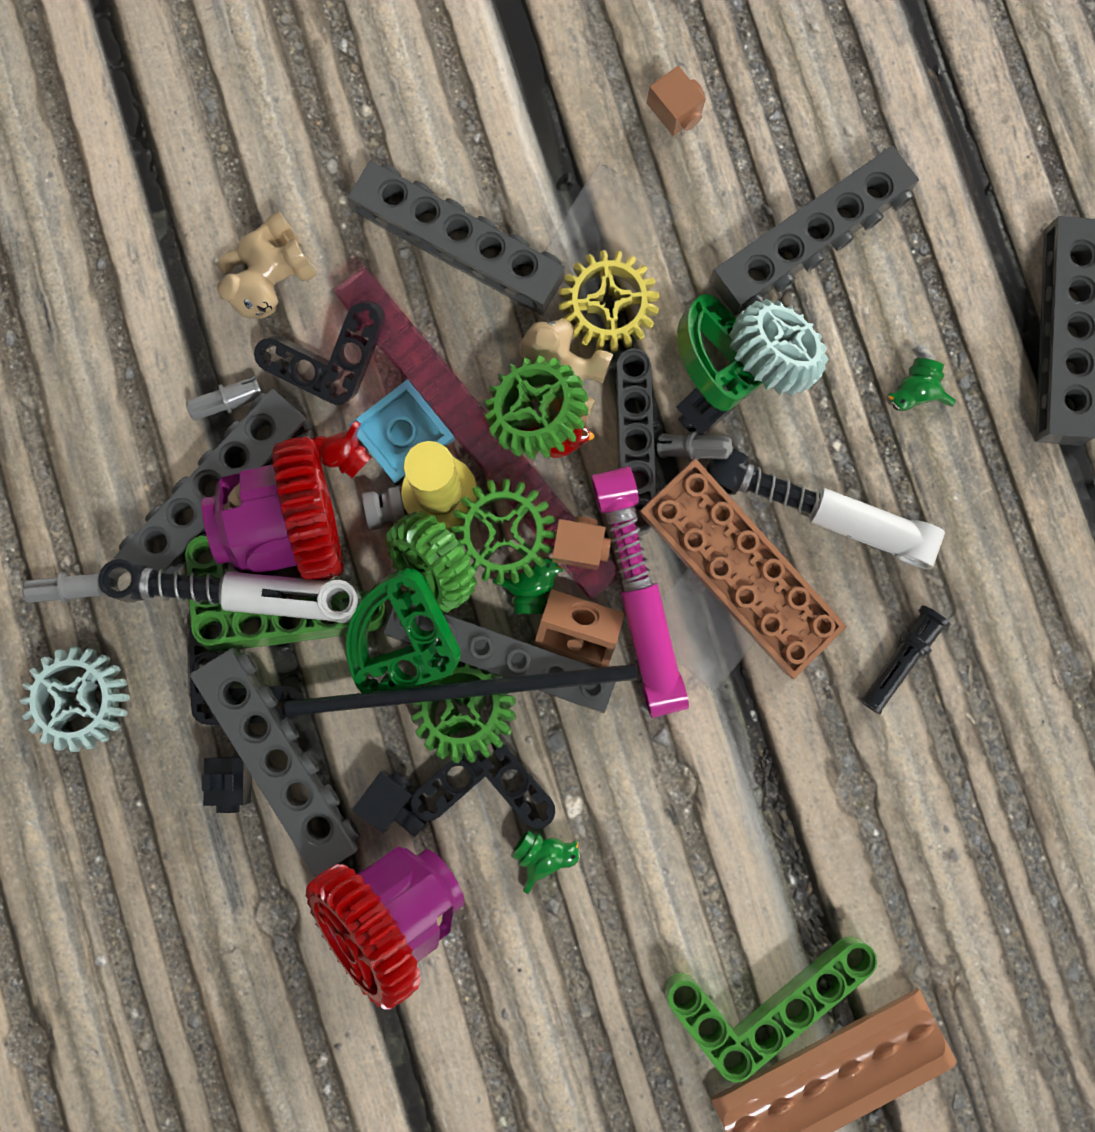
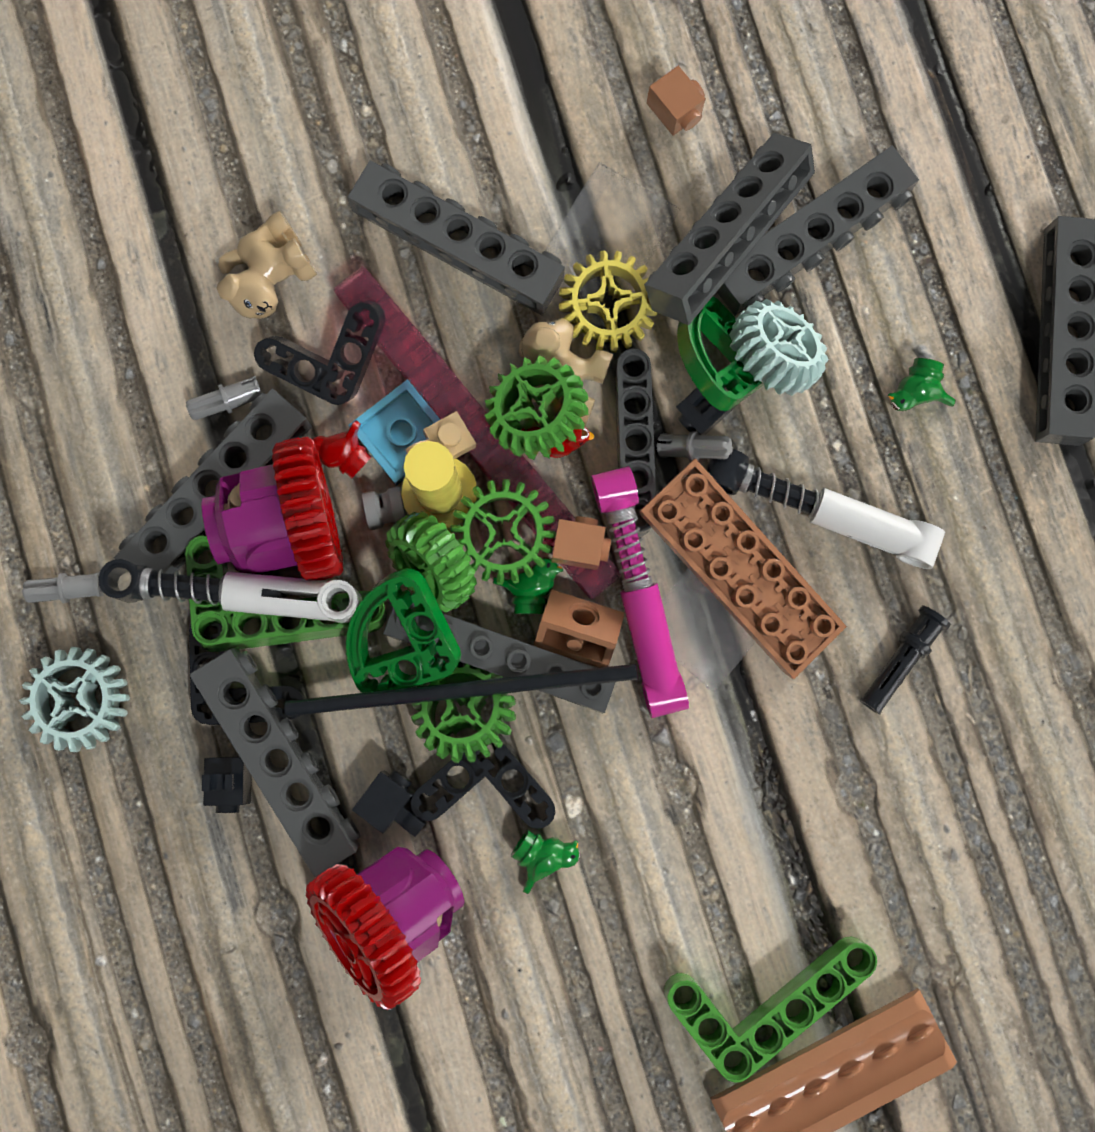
(450, 433): none -> tan plate
(730, 228): none -> dark grey brick

